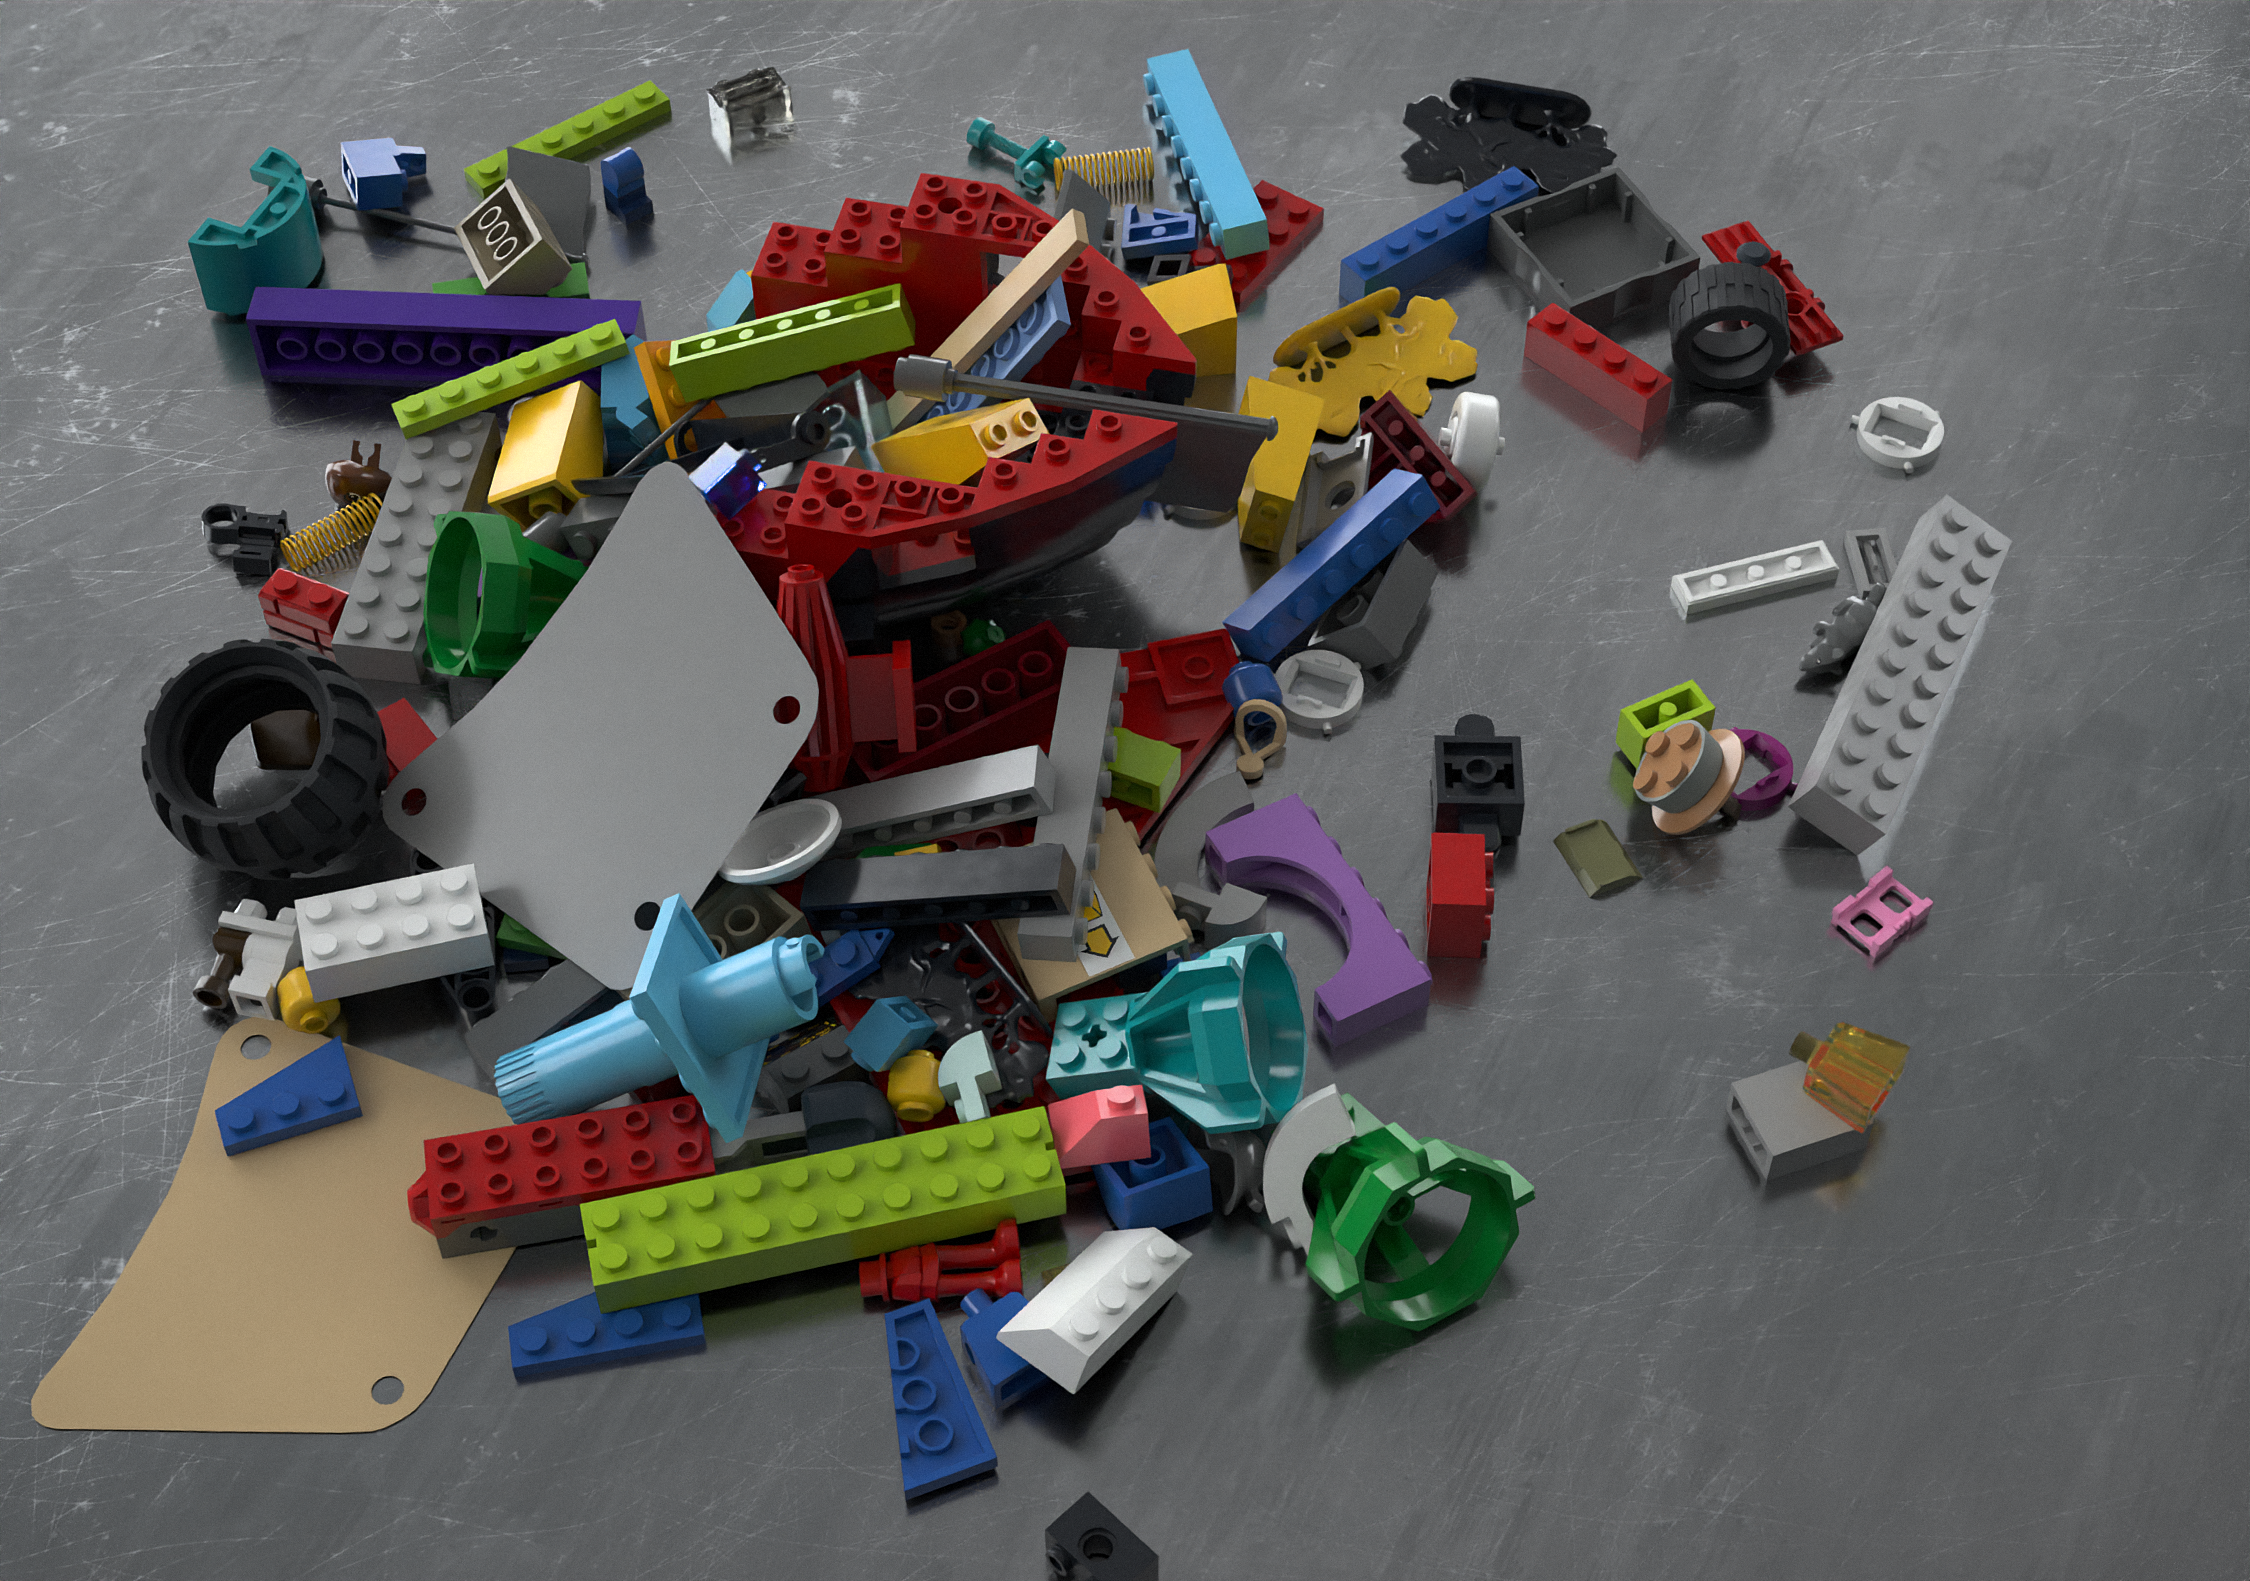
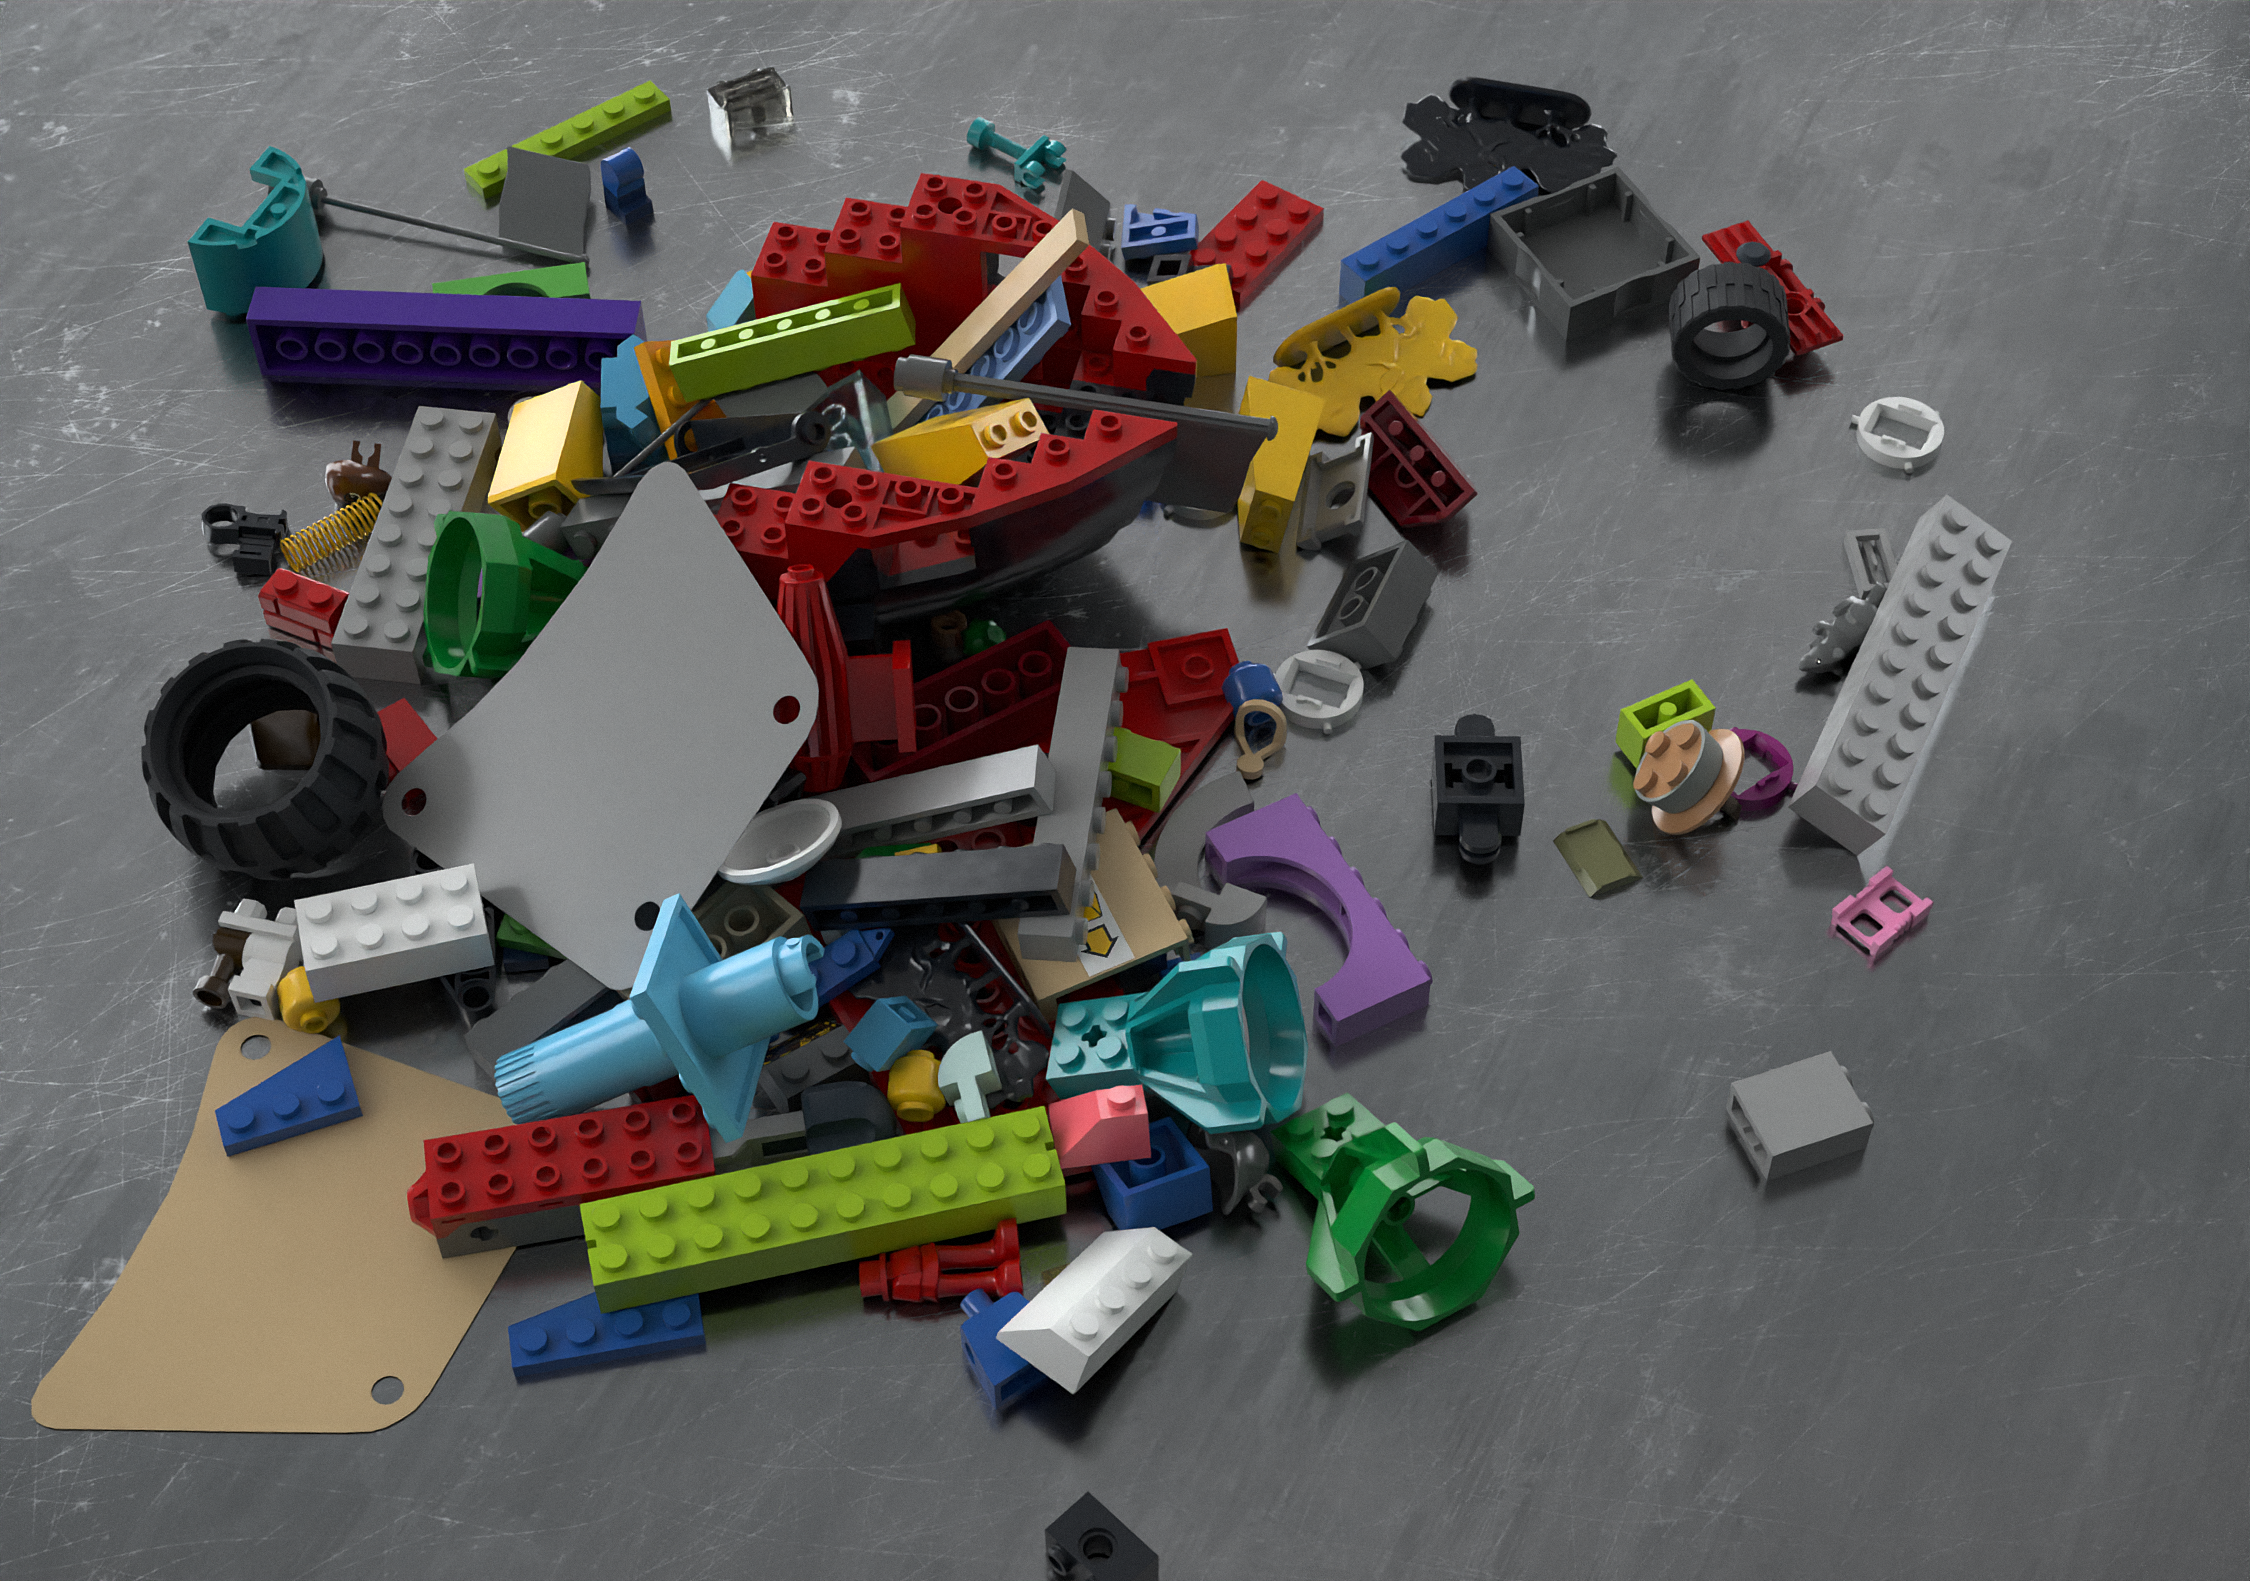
(379, 171): blue hinge -> none
(510, 378): lime plate -> none
(512, 245): dark tan slope -> none
(728, 480): clear blue brick -> none
(934, 1410): blue wing -> none
(1058, 167): yellow piece -> none
(1206, 155): medium azure brick -> none
(1299, 1137): white arch -> none
(1331, 564): blue brick -> none
(1458, 895): red brick -> none
(1473, 437): white wheel -> none
(1597, 367): red brick -> none
(1754, 577): white tile -> none
(1850, 1071): clear yellow torso -> none

